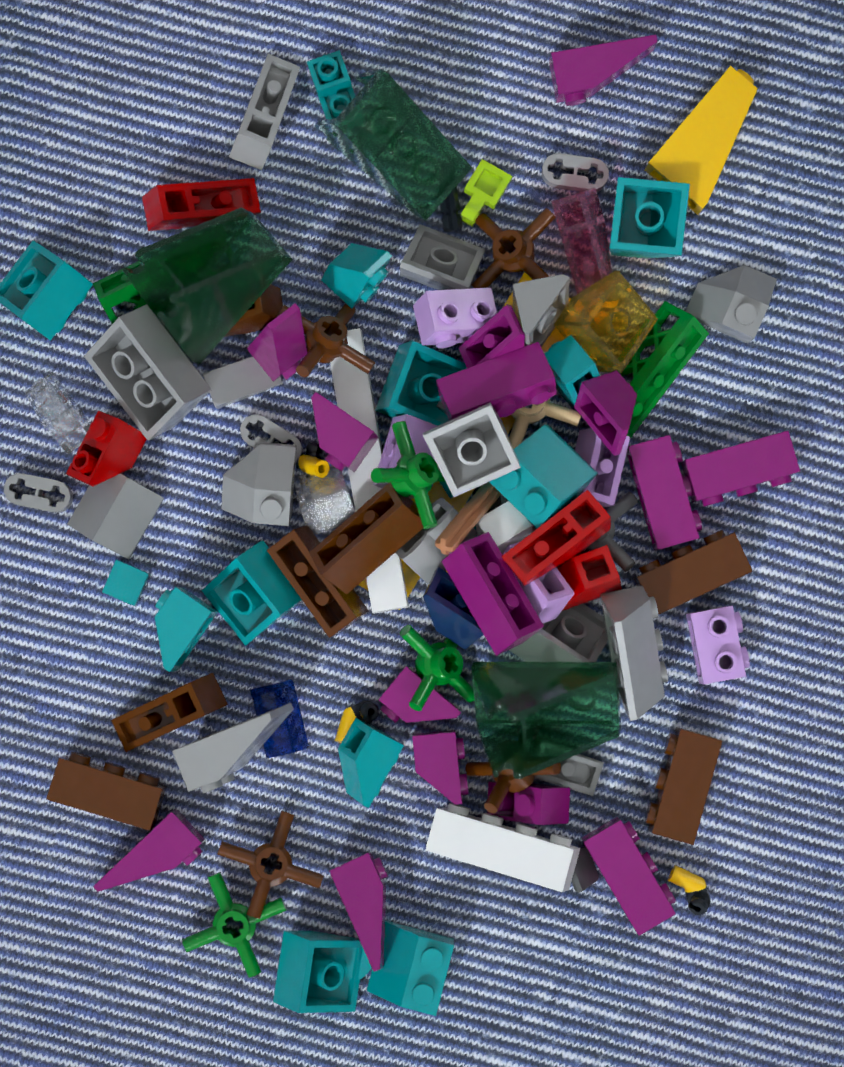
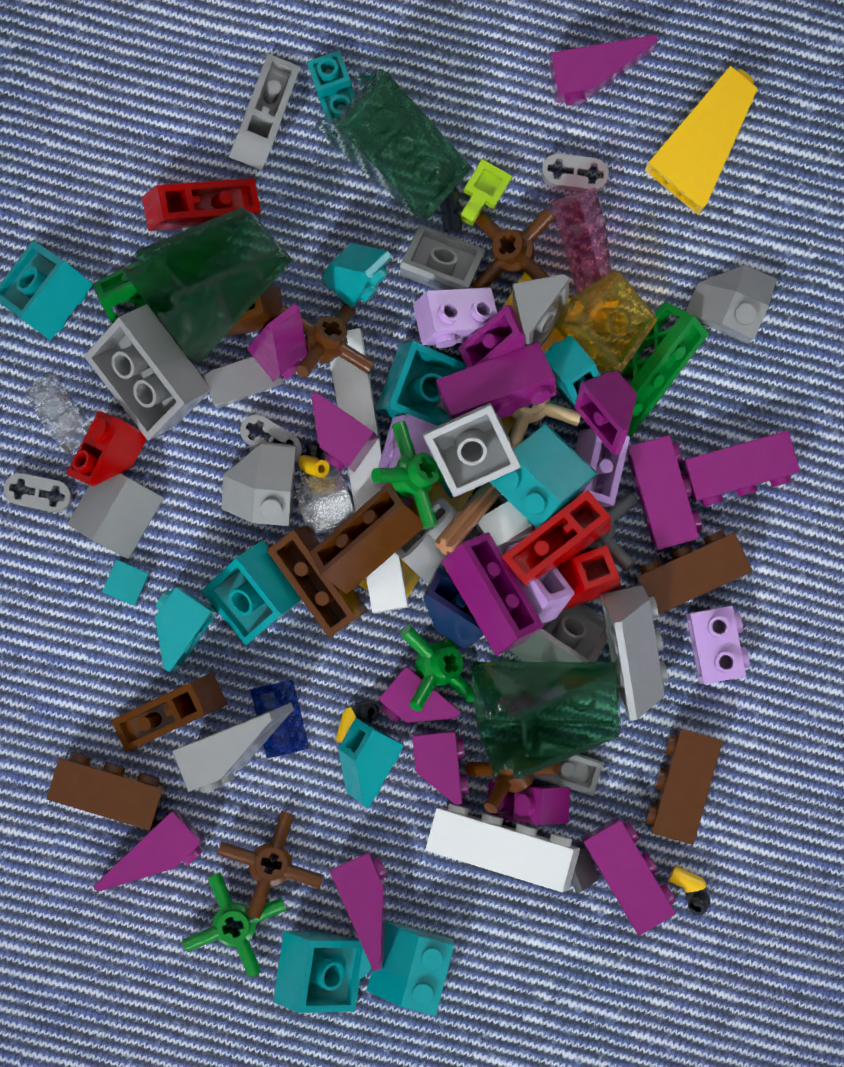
(649, 218): teal slope -> none

